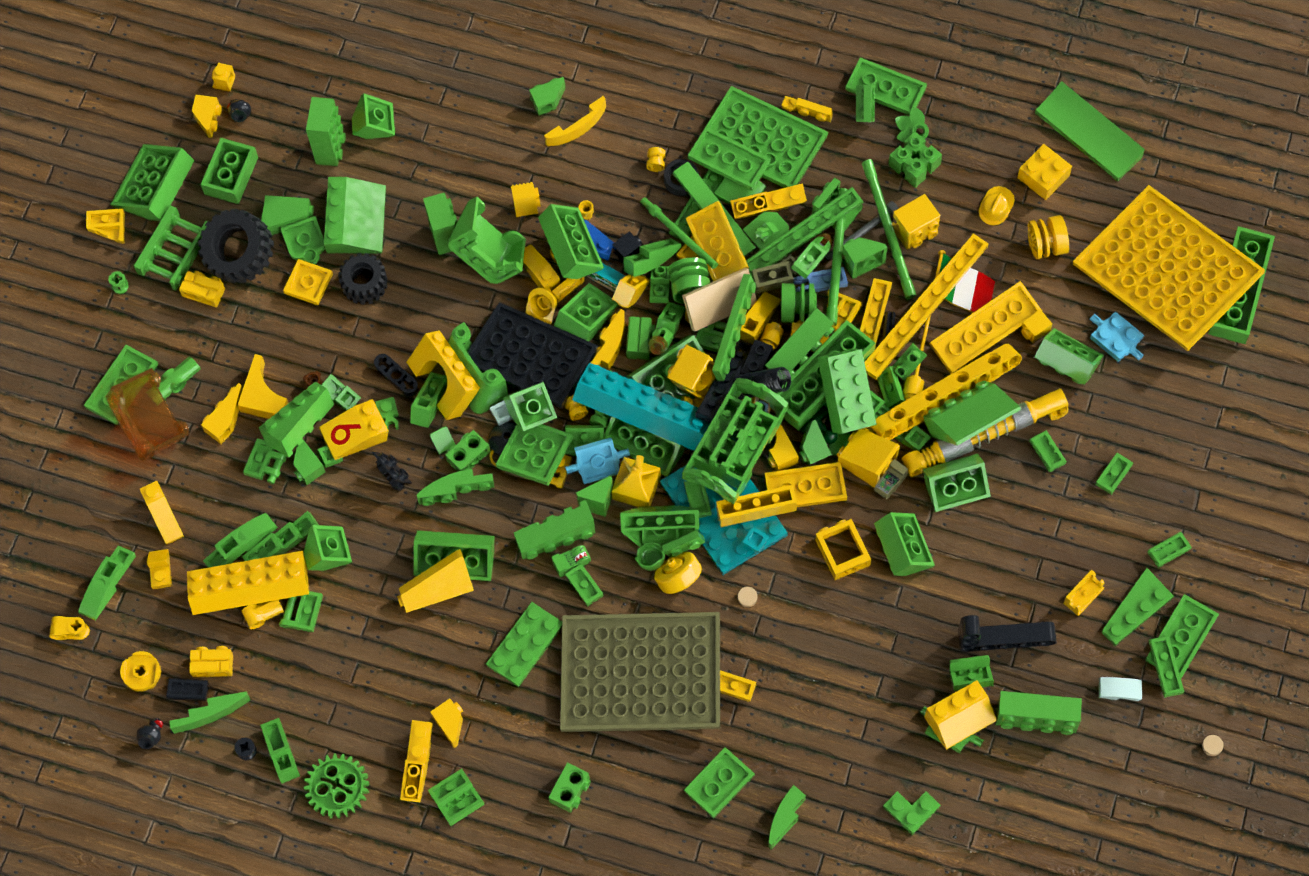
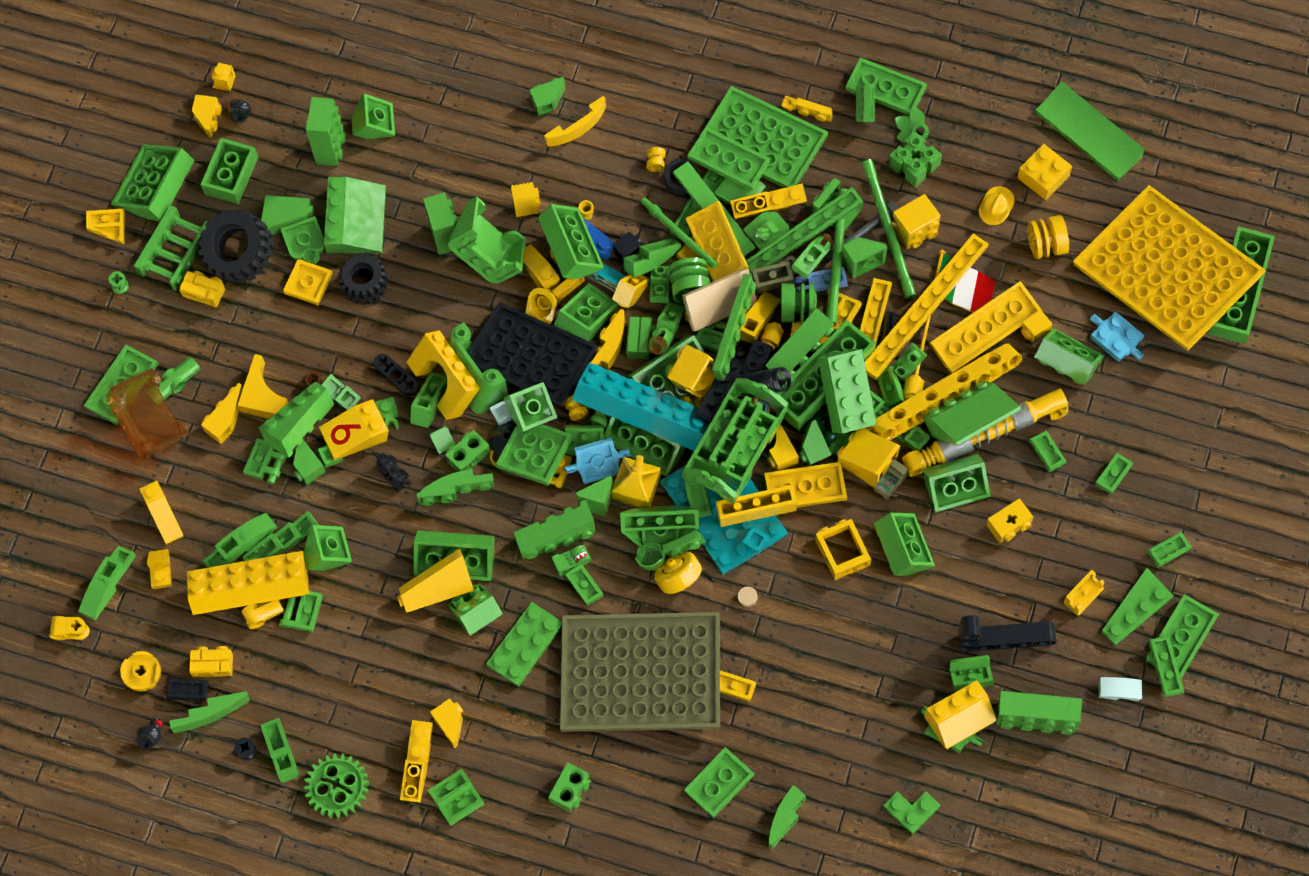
(475, 609): none -> bright green slope
(1014, 512): none -> yellow brick
(1212, 745): tan tile -> none

